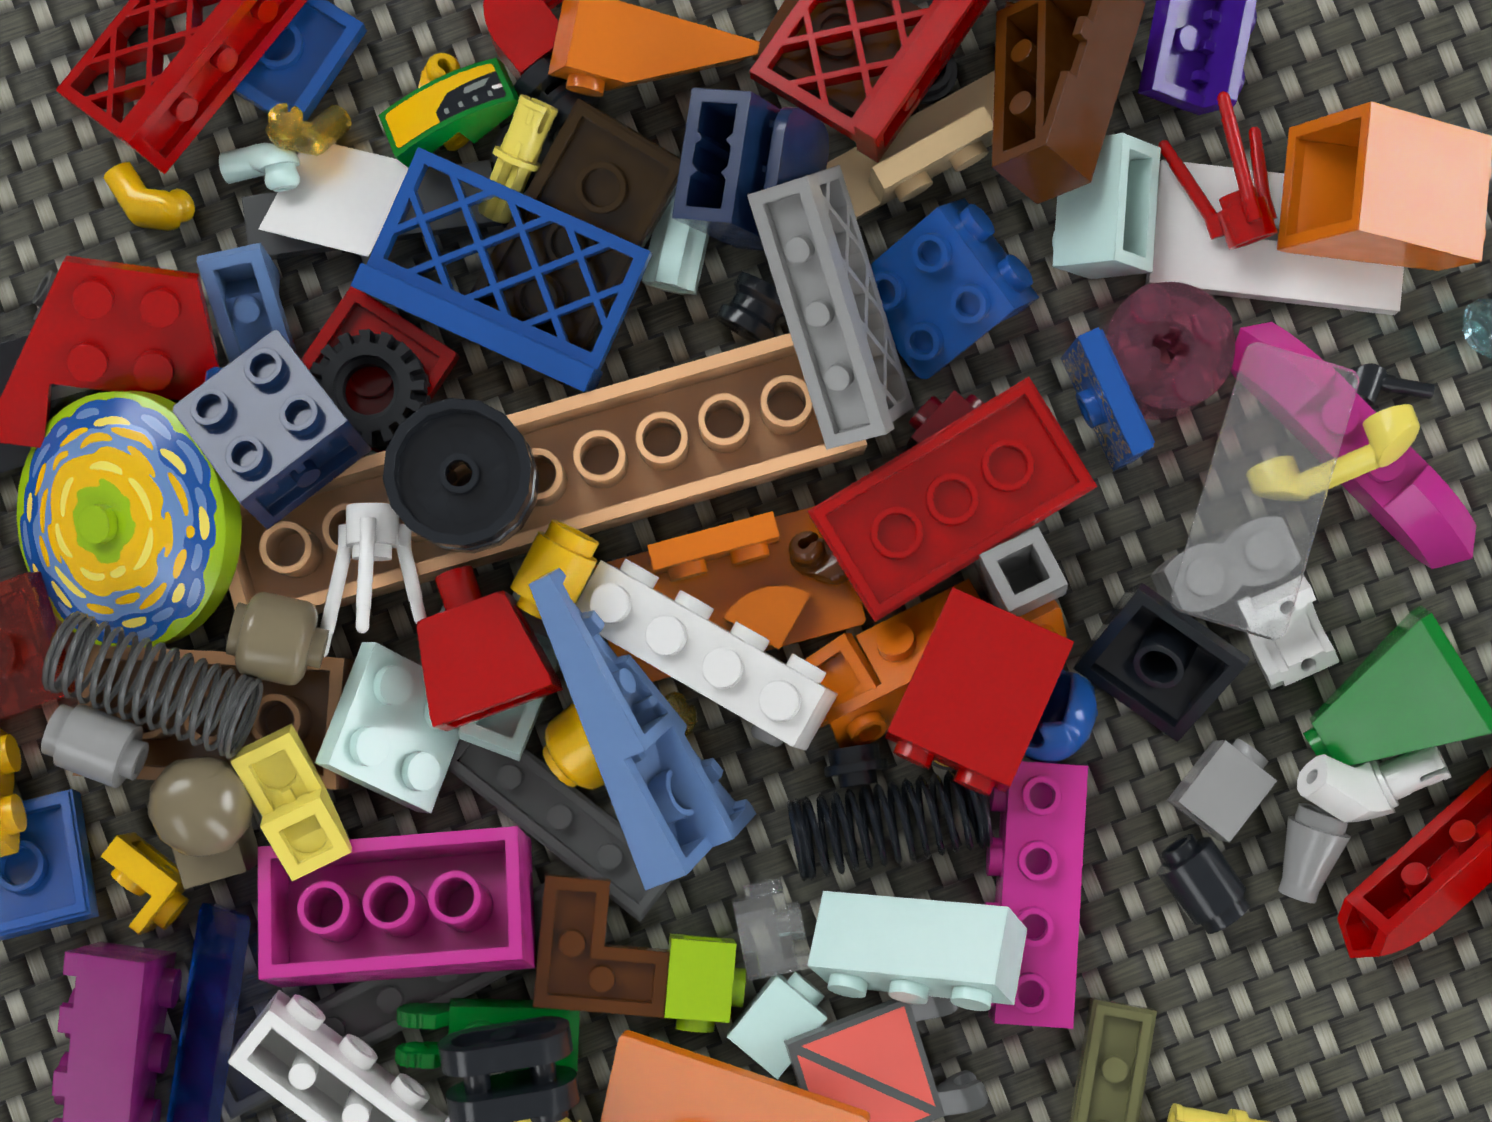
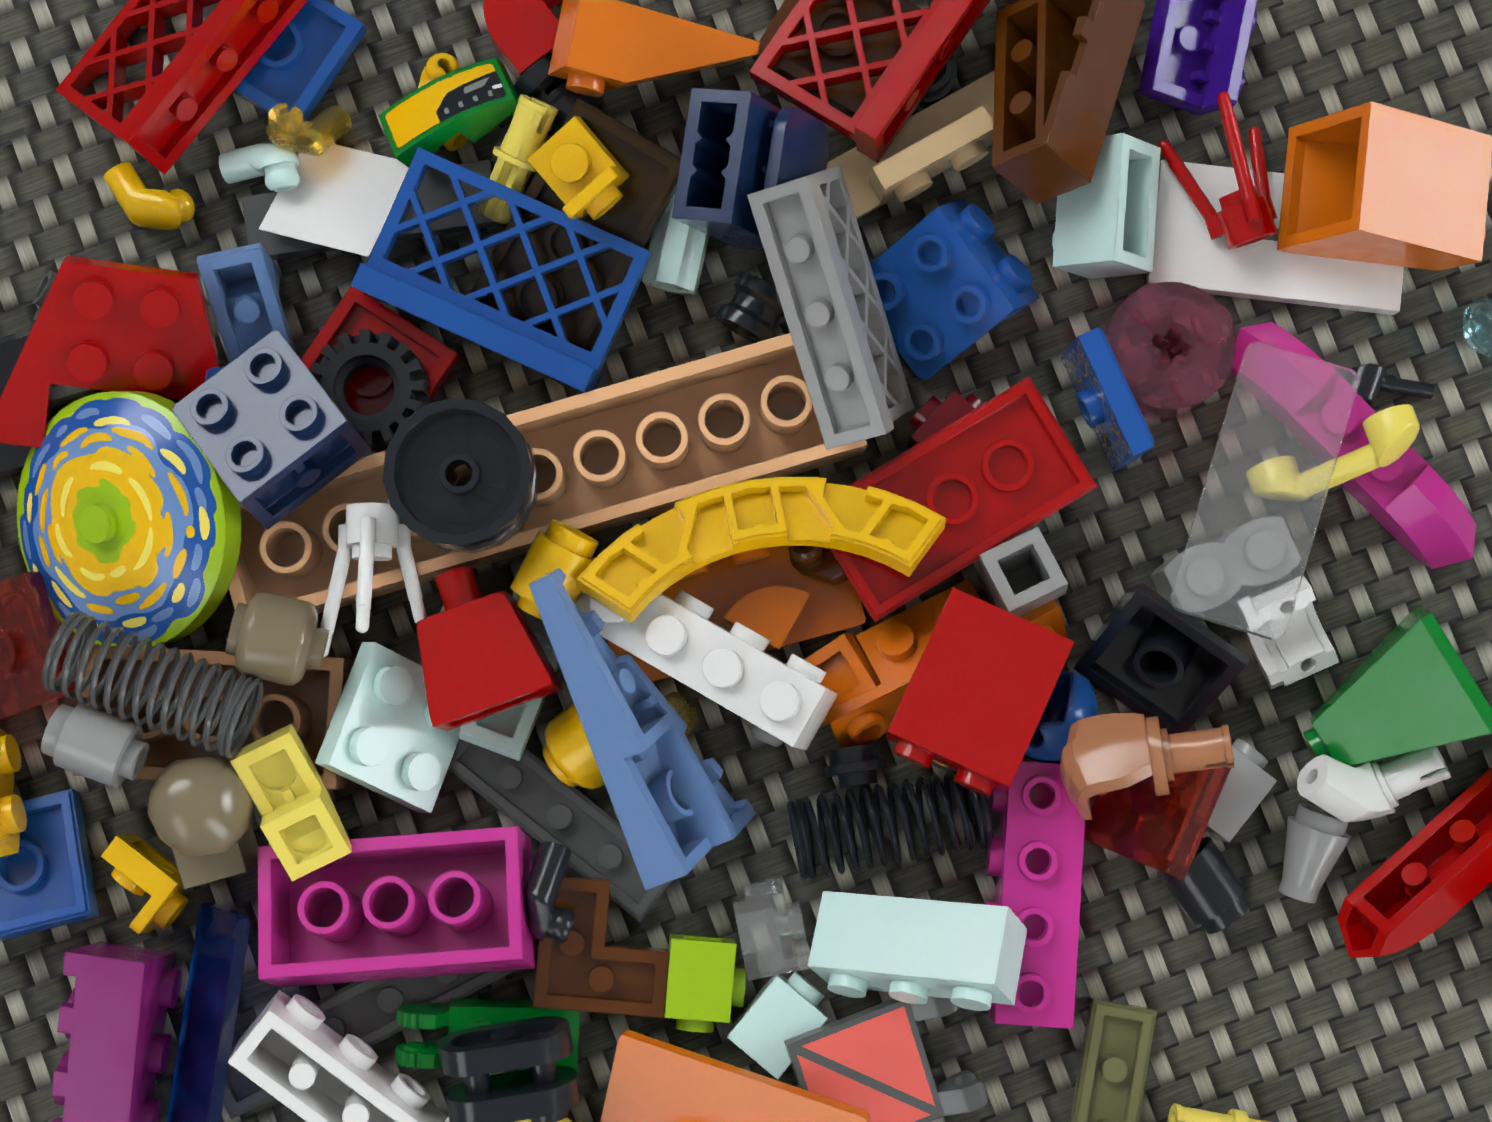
(542, 892): none -> black arm
(580, 170): none -> yellow bracket
(755, 517): none -> yellow tile
(1126, 748): none -> nougat piece
(1153, 828): none -> clear red plate

